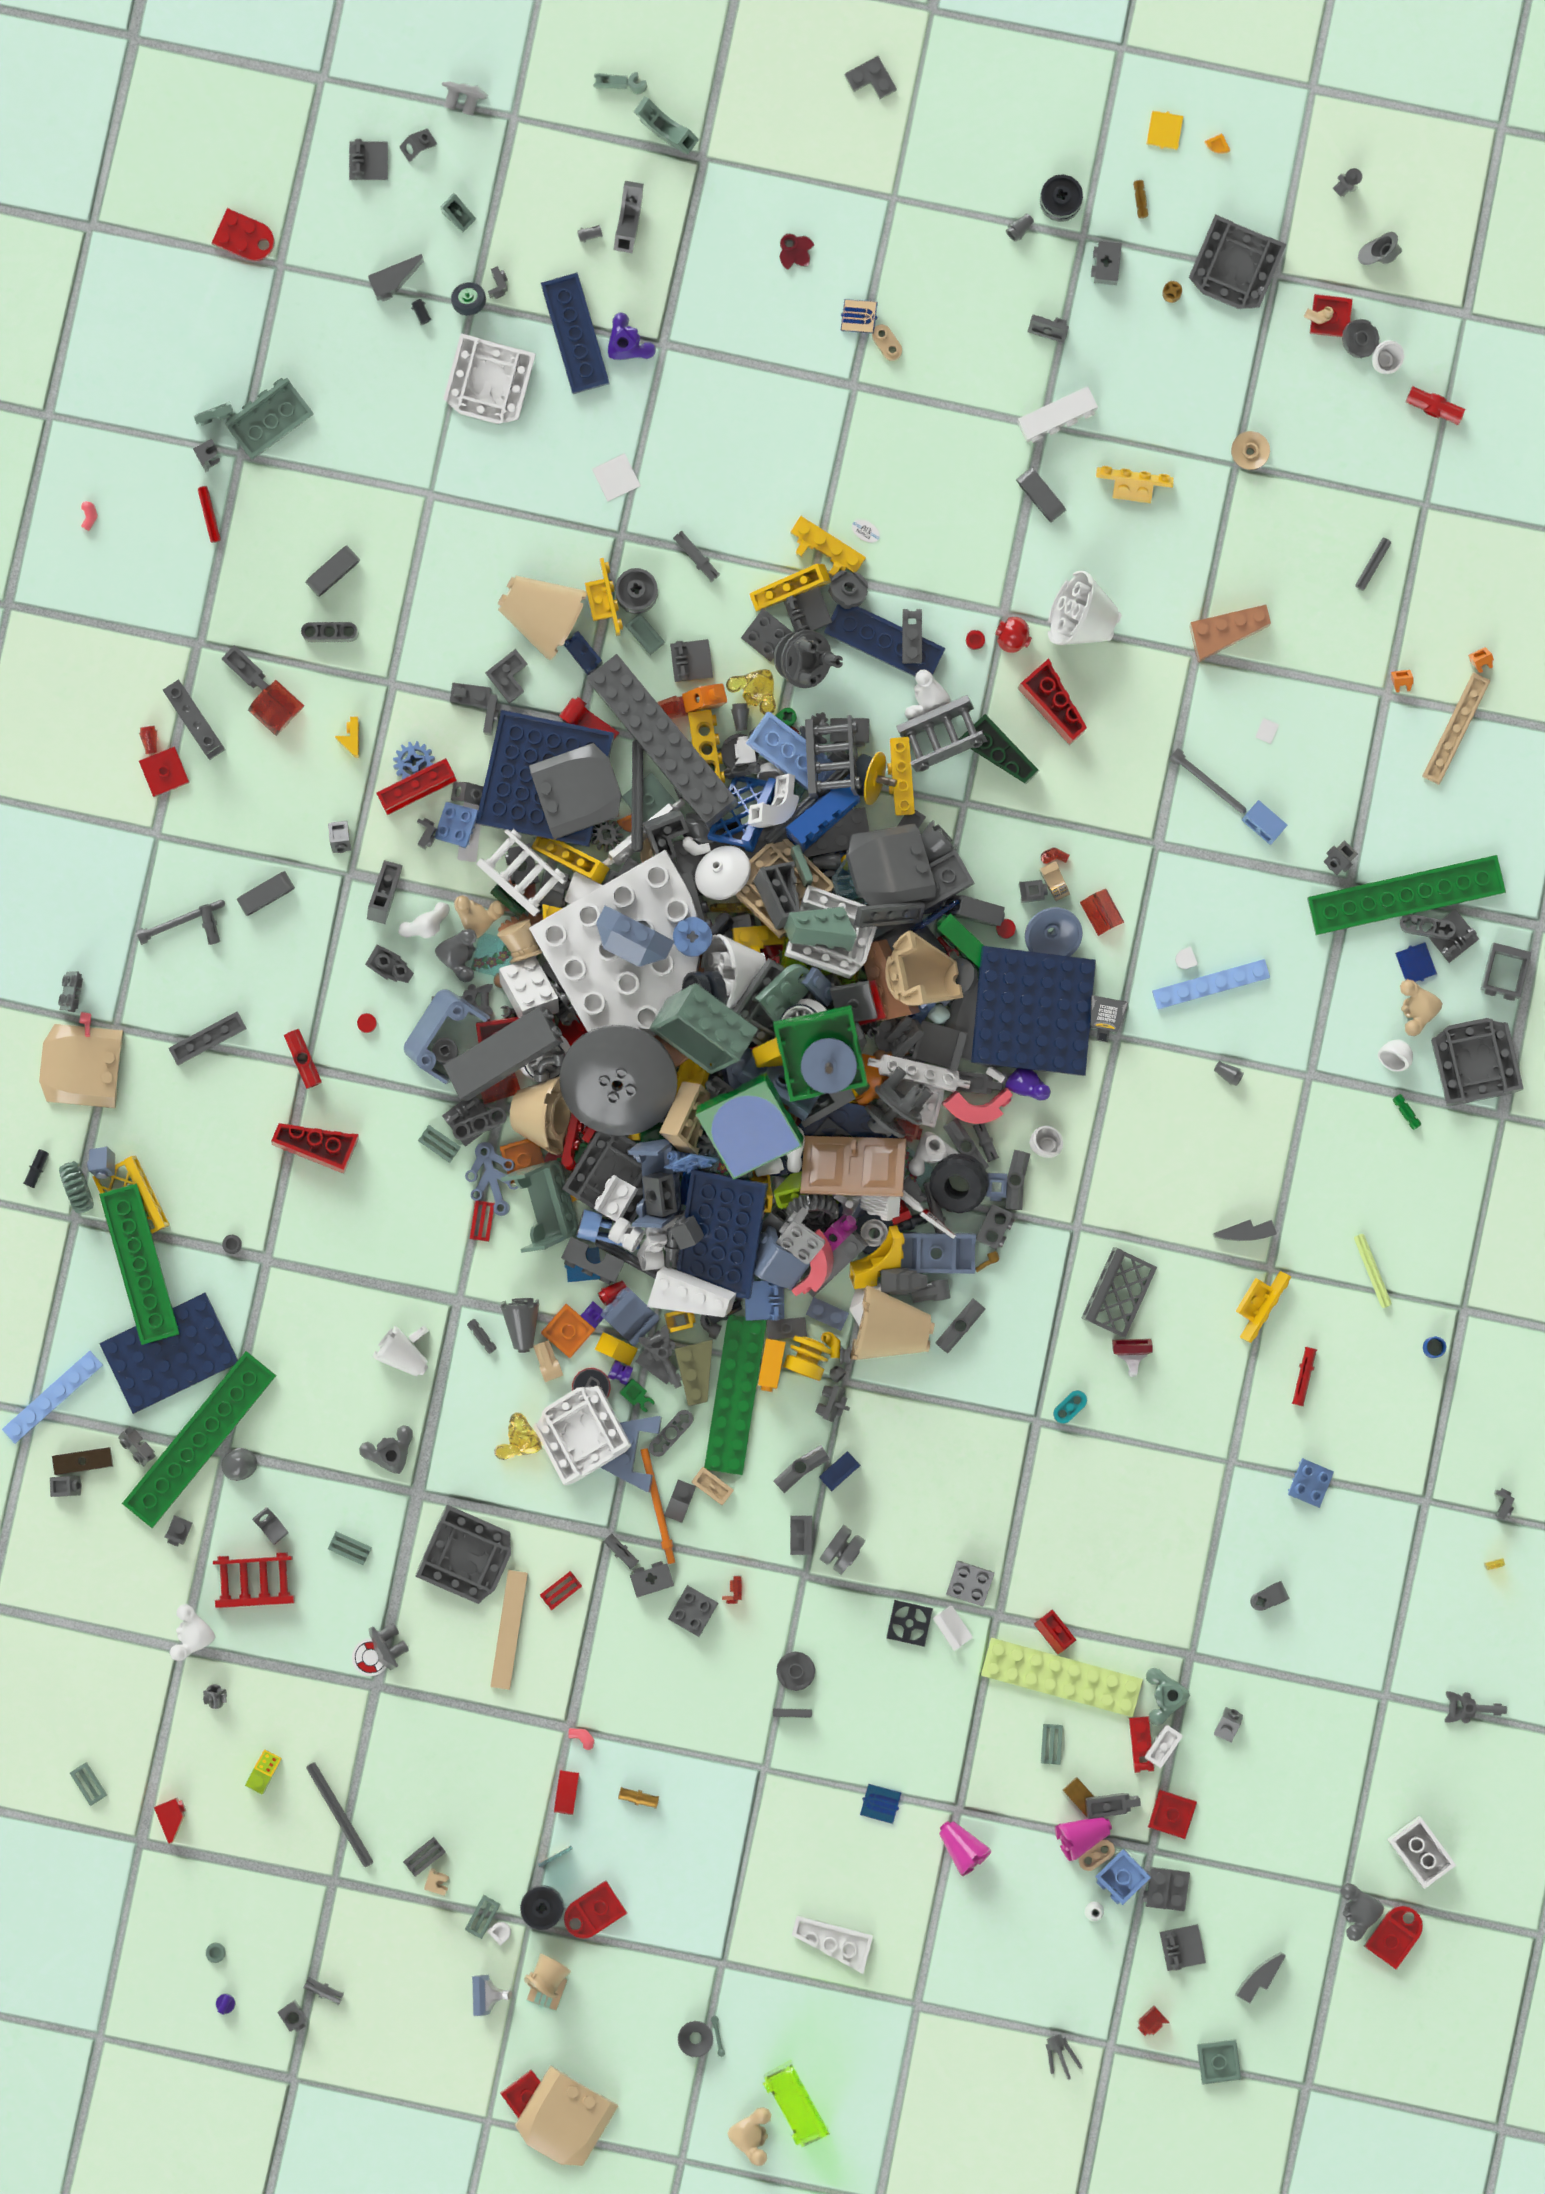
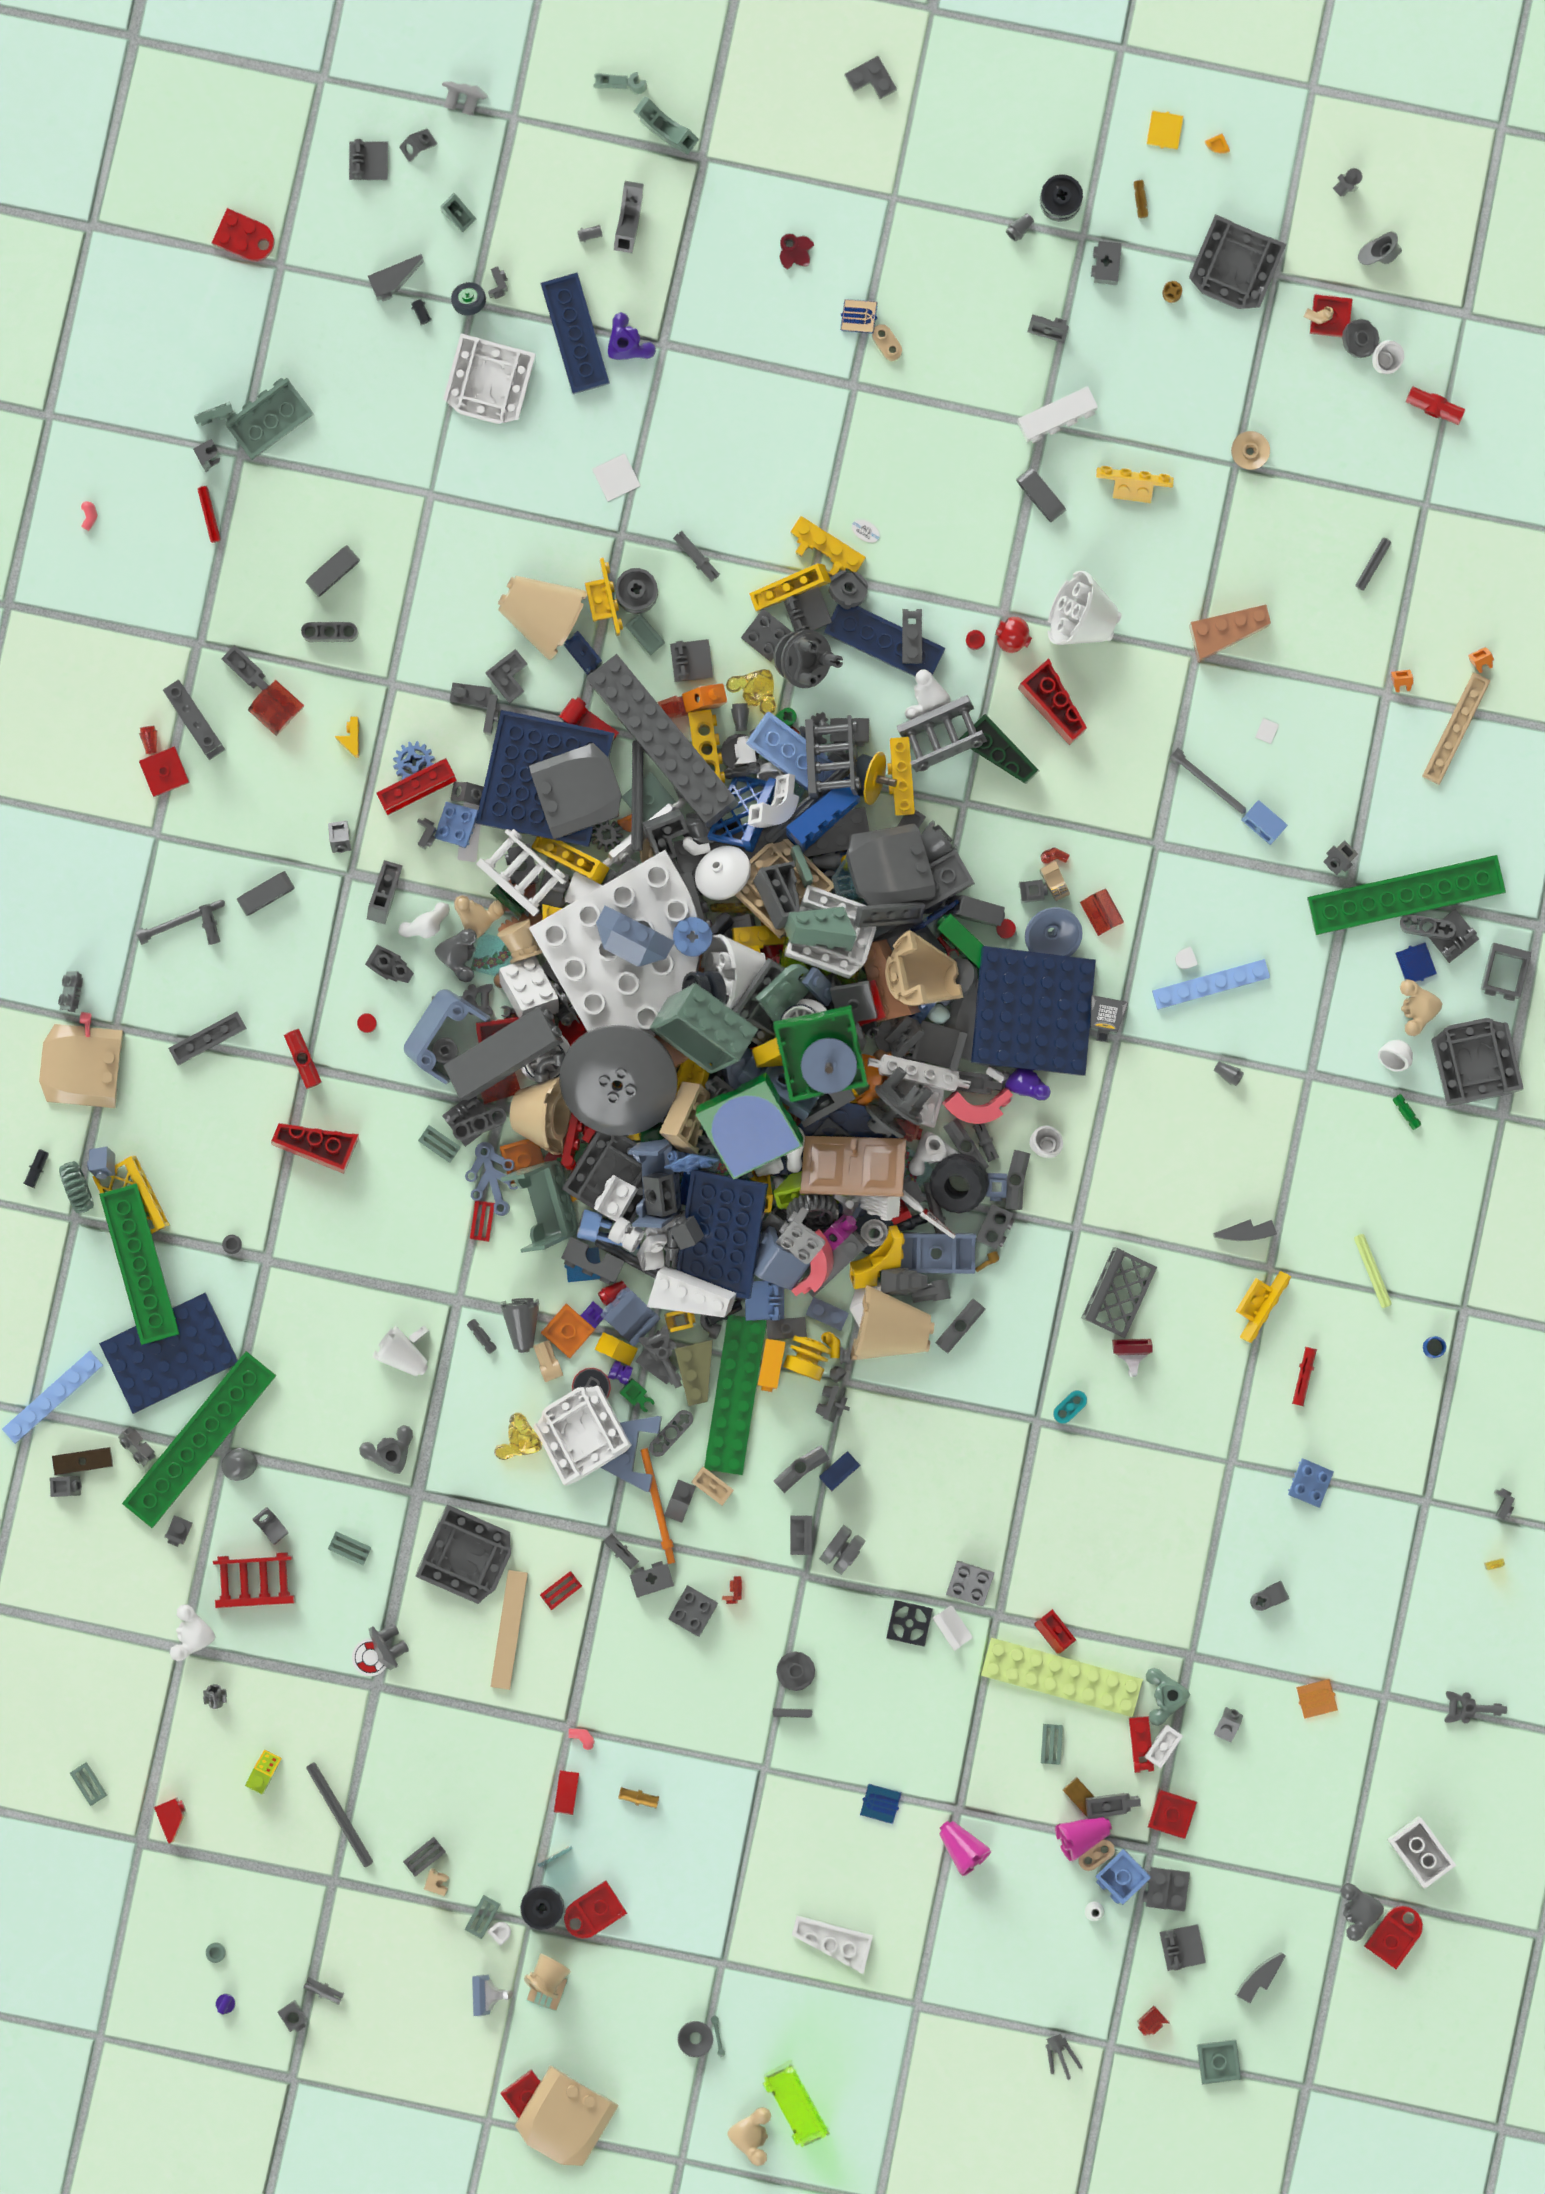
(1316, 1698): none -> clear orange piece

